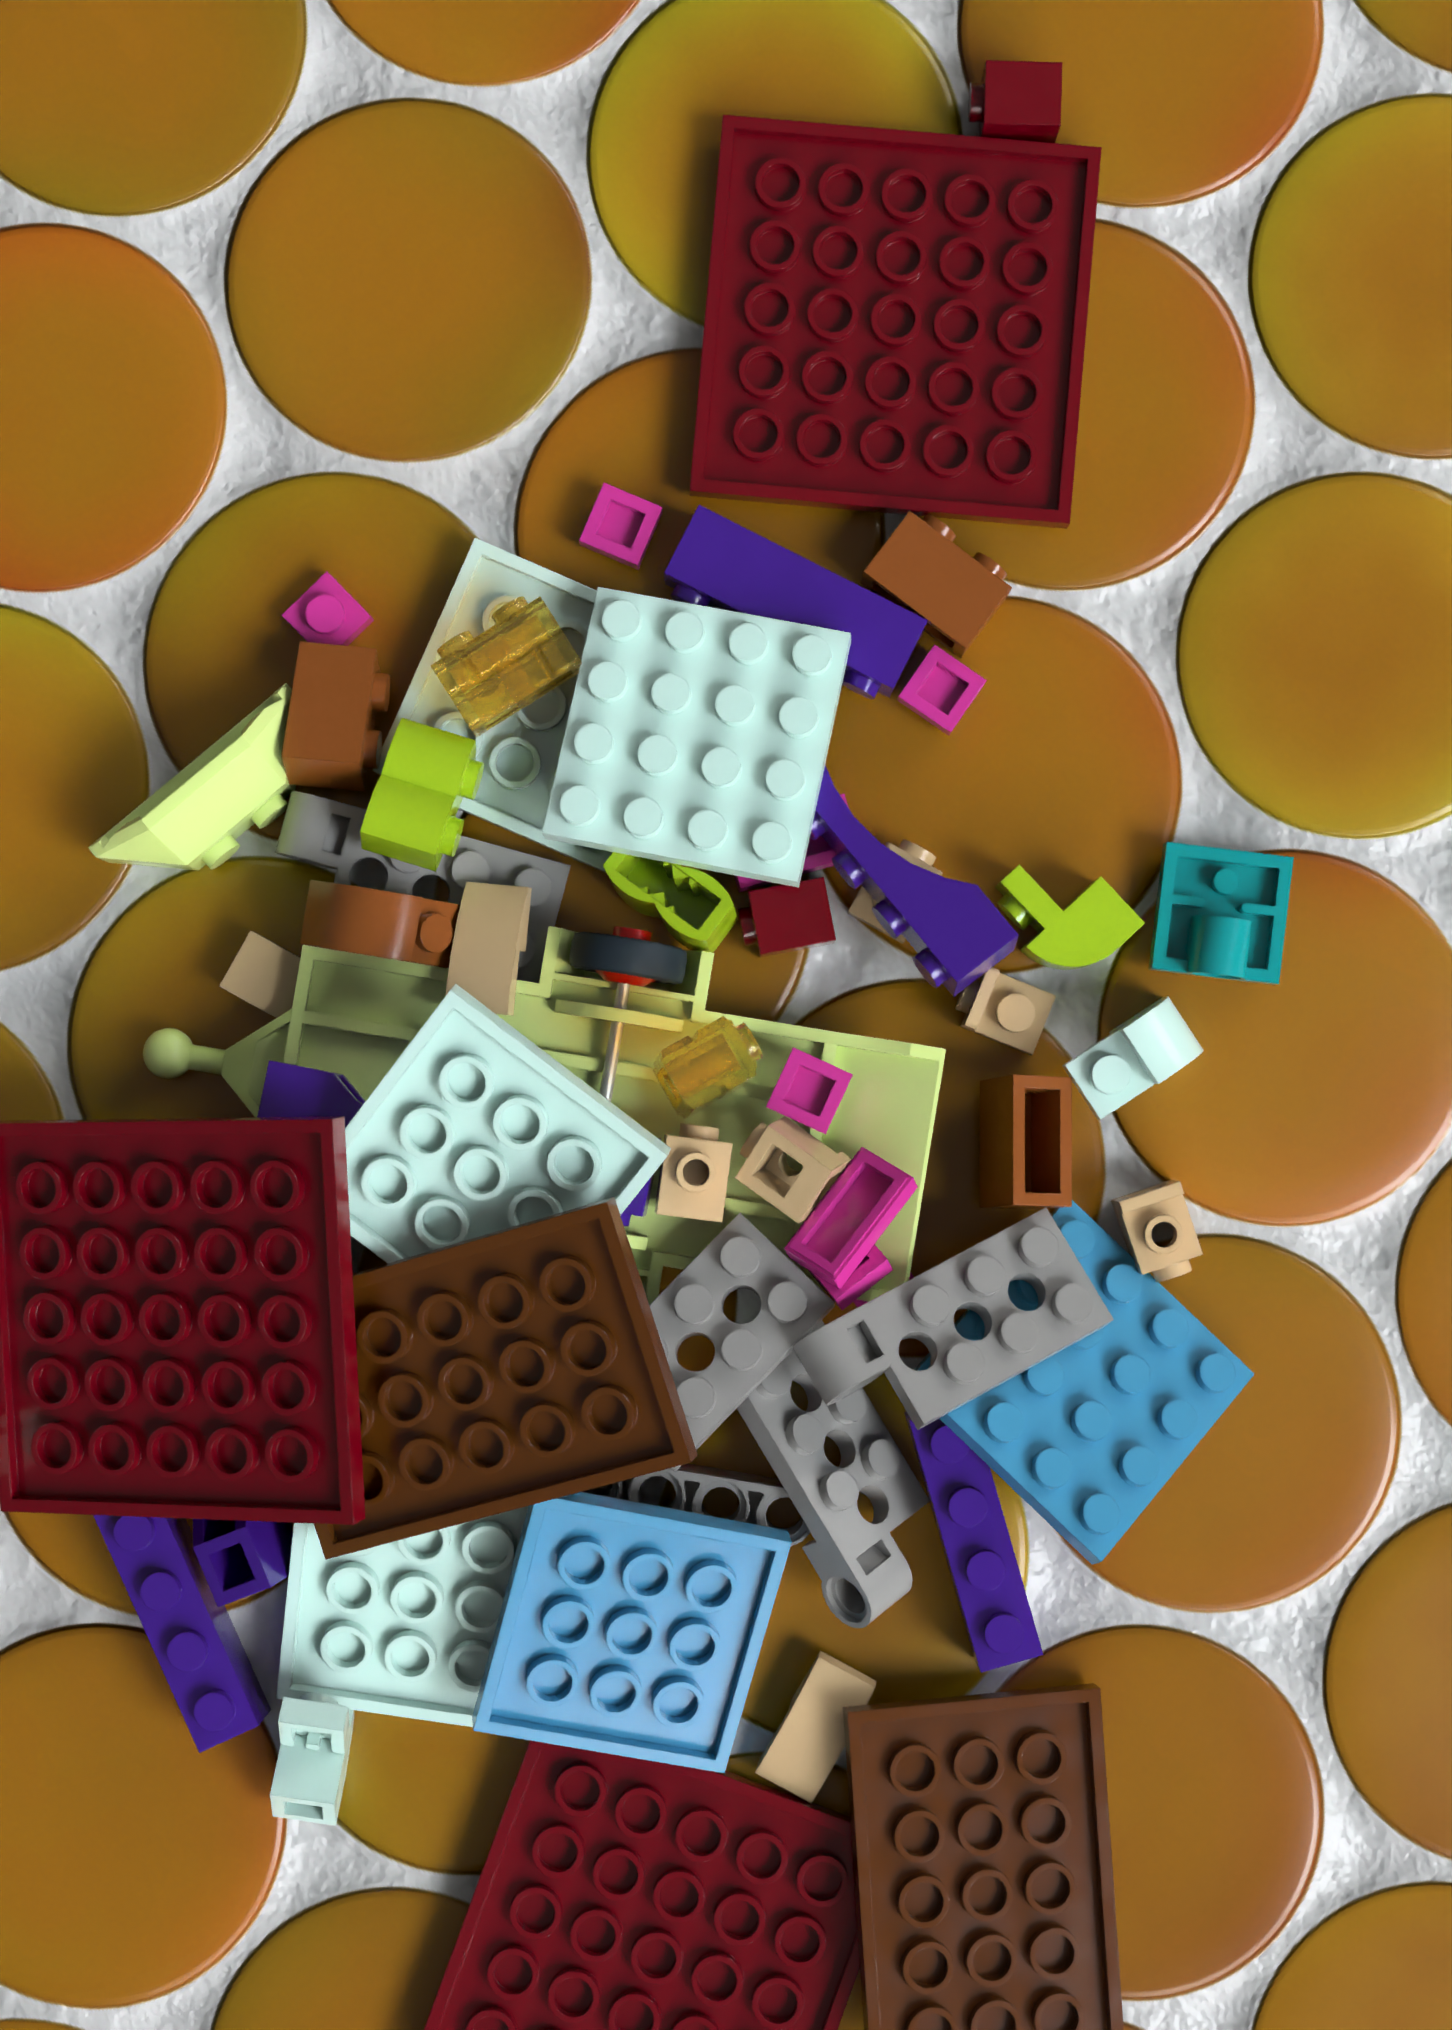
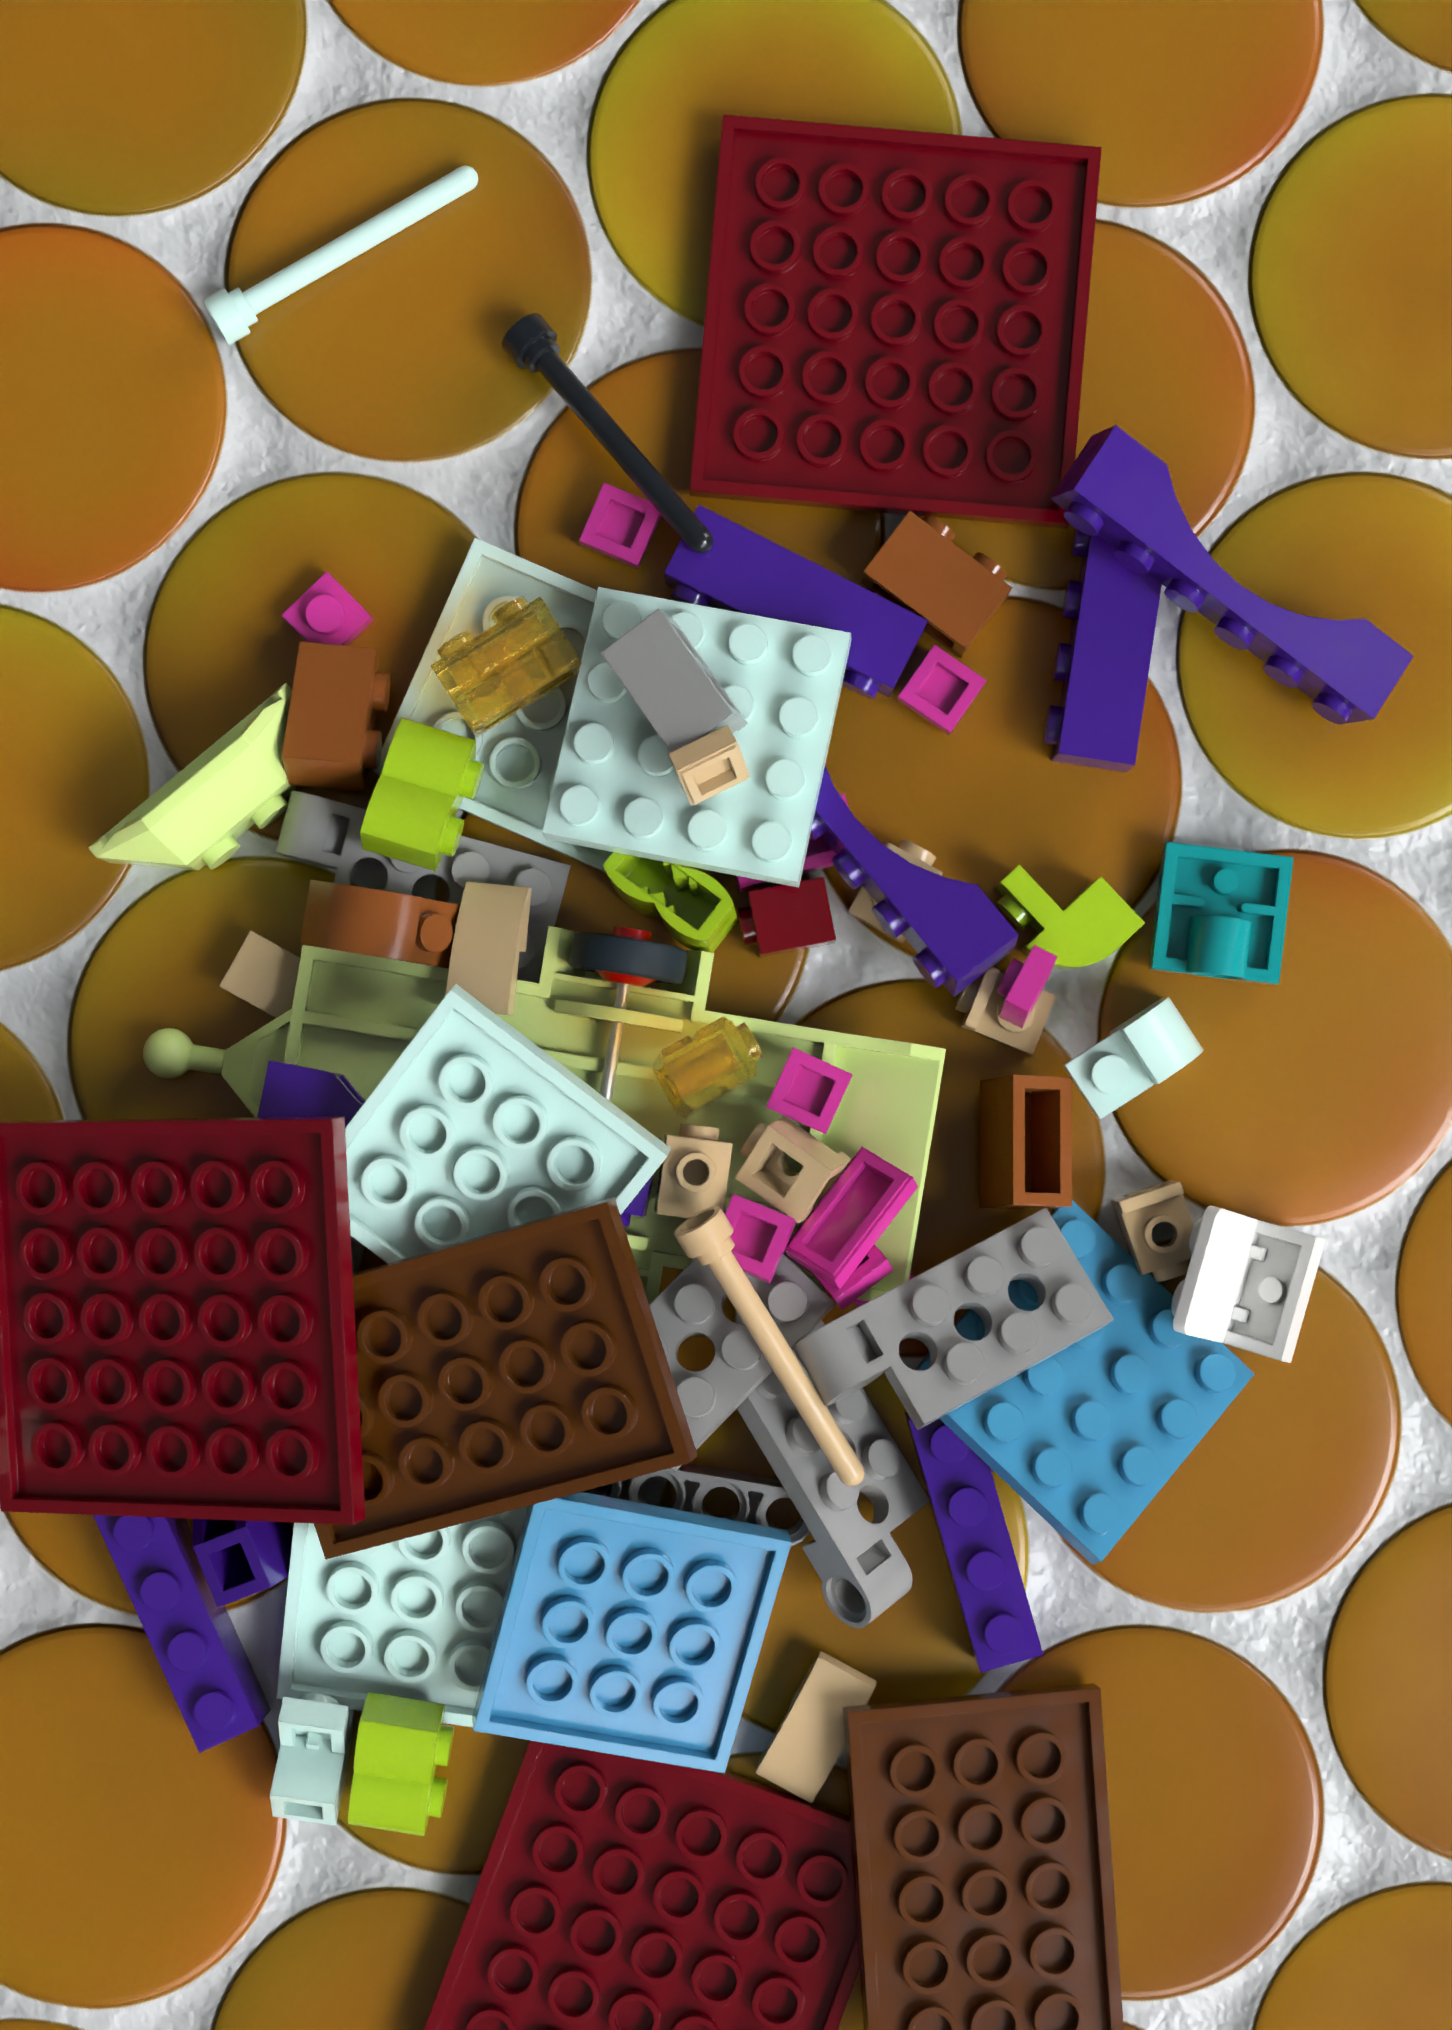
(238, 310): none -> light aqua piece
(398, 1763): none -> lime brick
(534, 346): none -> black piece
(671, 682): none -> light grey hinge
(709, 765): none -> tan tile
(709, 1241): none -> tan piece
(758, 1236): none -> dark pink plate
(1018, 100): dark red brick -> none
(1024, 984): none -> dark pink plate
(1104, 662): none -> dark purple brick
(1130, 503): none -> dark purple arch
(1246, 1283): none -> white bracket

